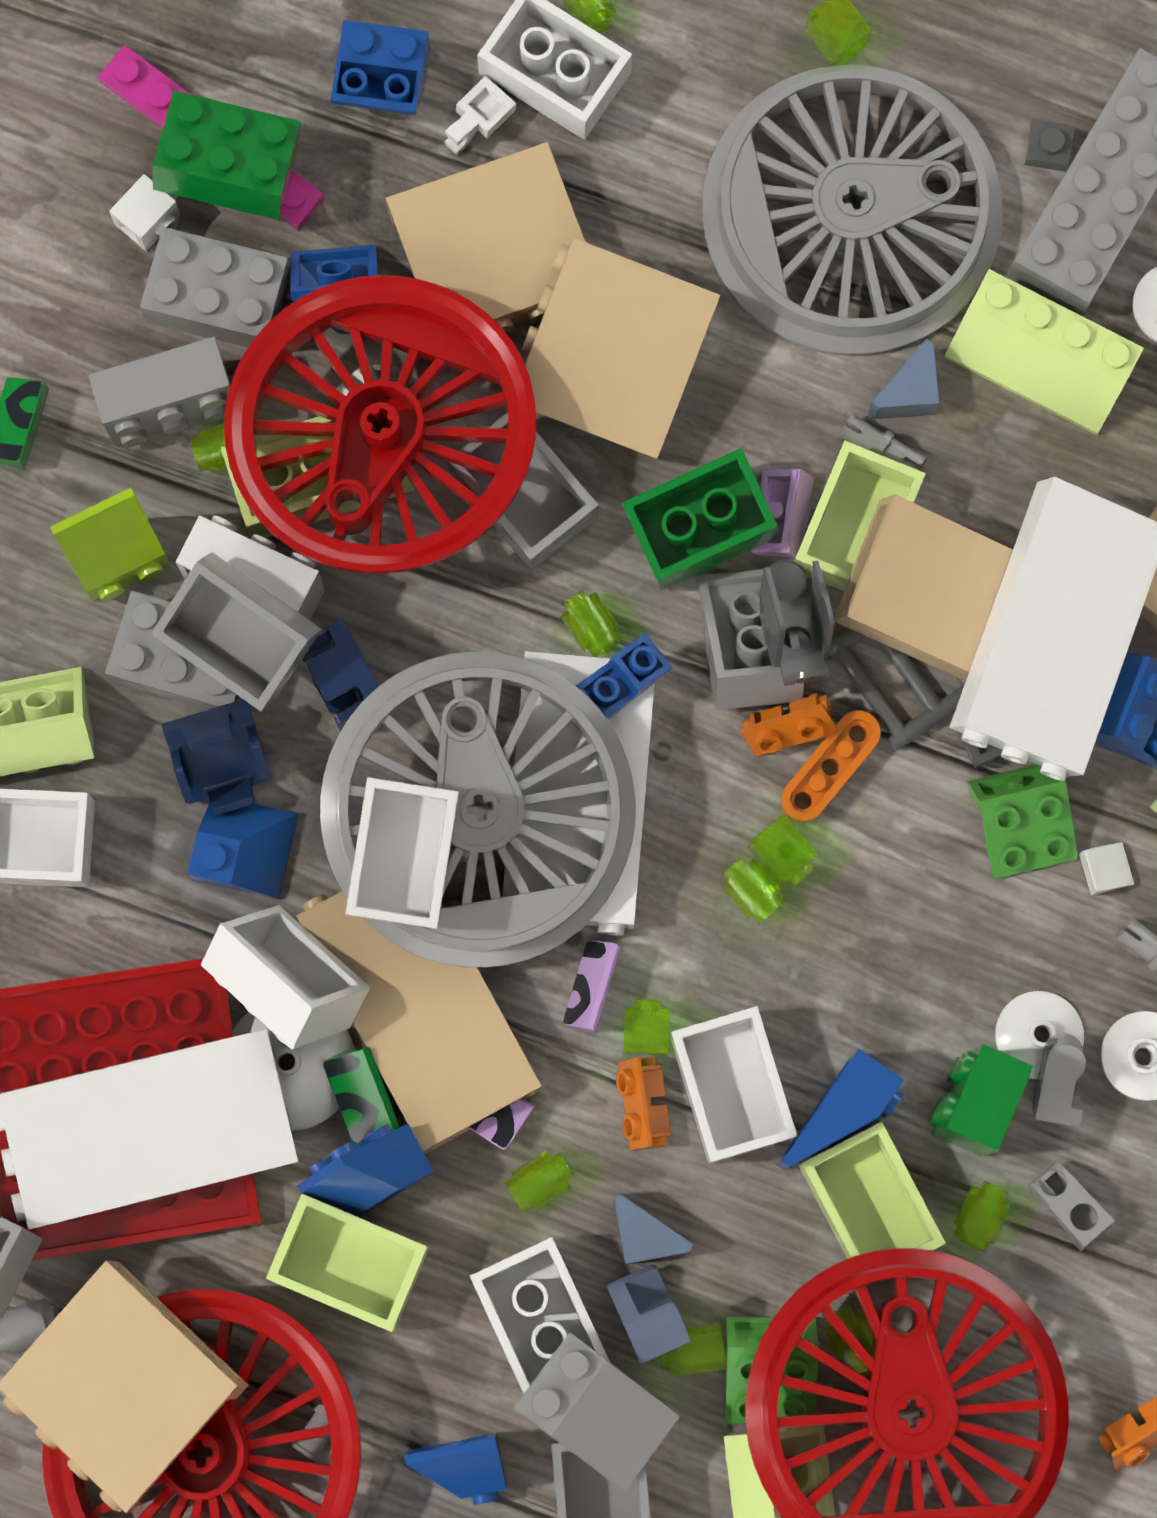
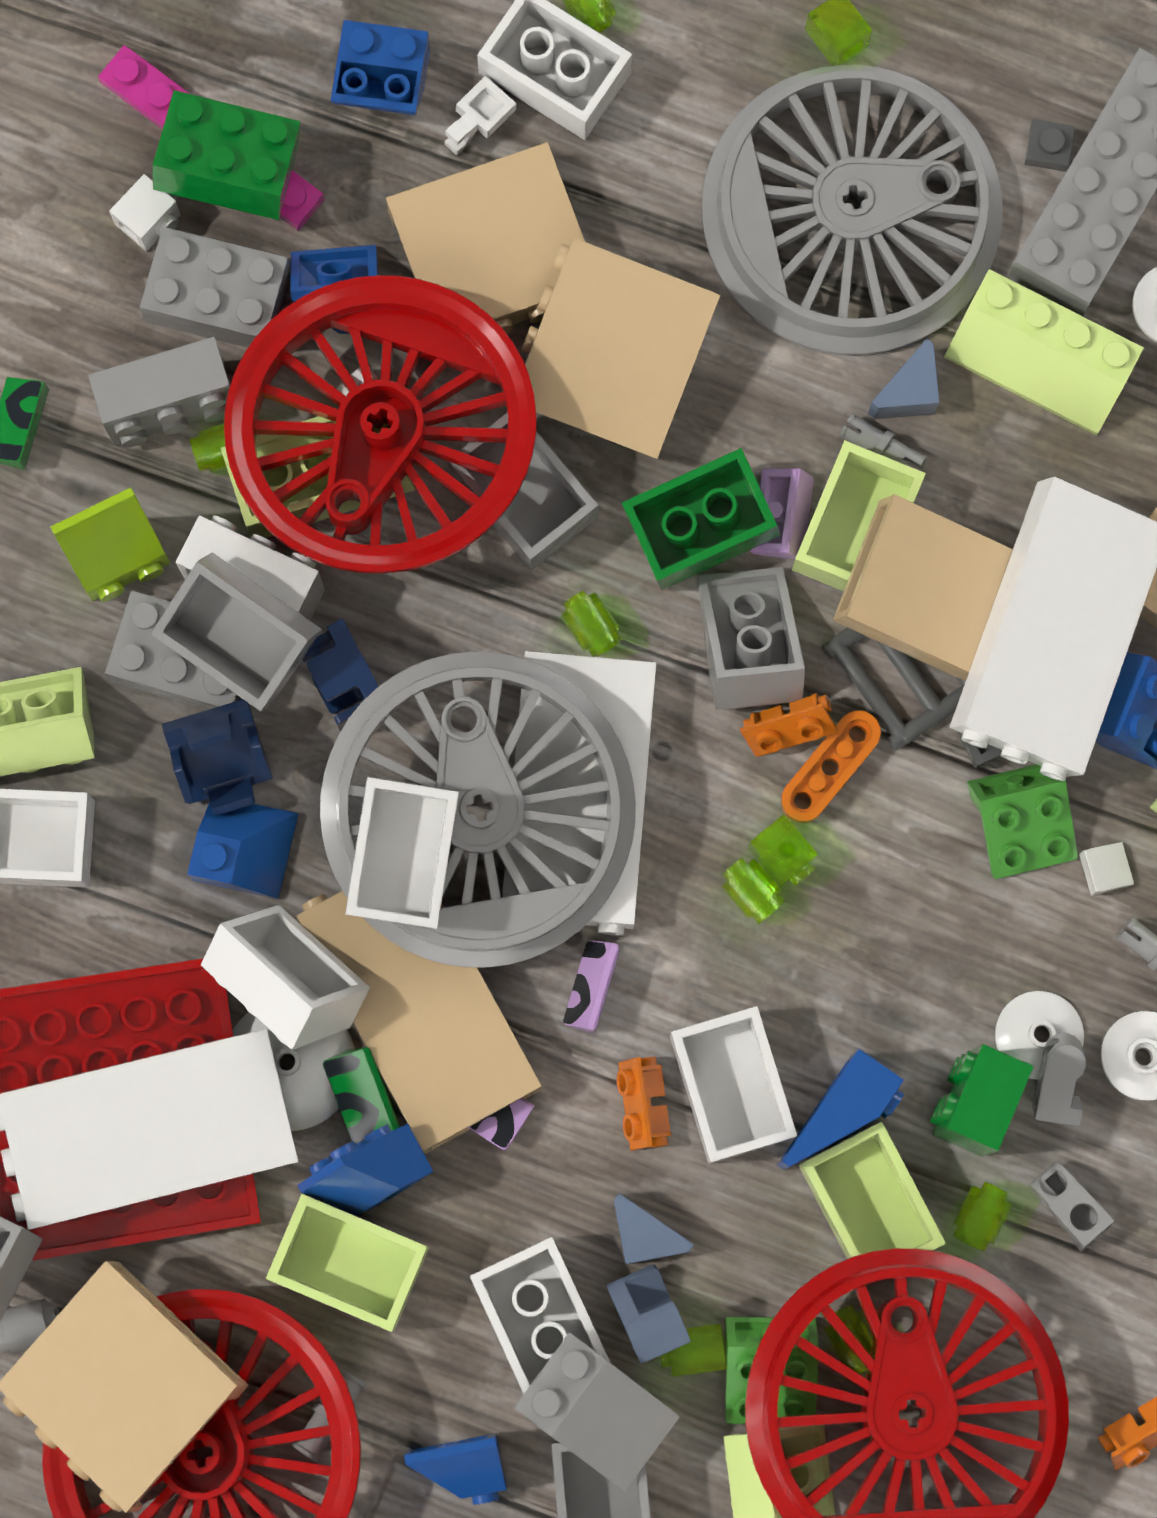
(539, 1181): clear neon green brick -> none
(625, 676): blue slope -> none
(646, 1029): clear neon green brick -> none
(787, 608): dark grey piece -> none

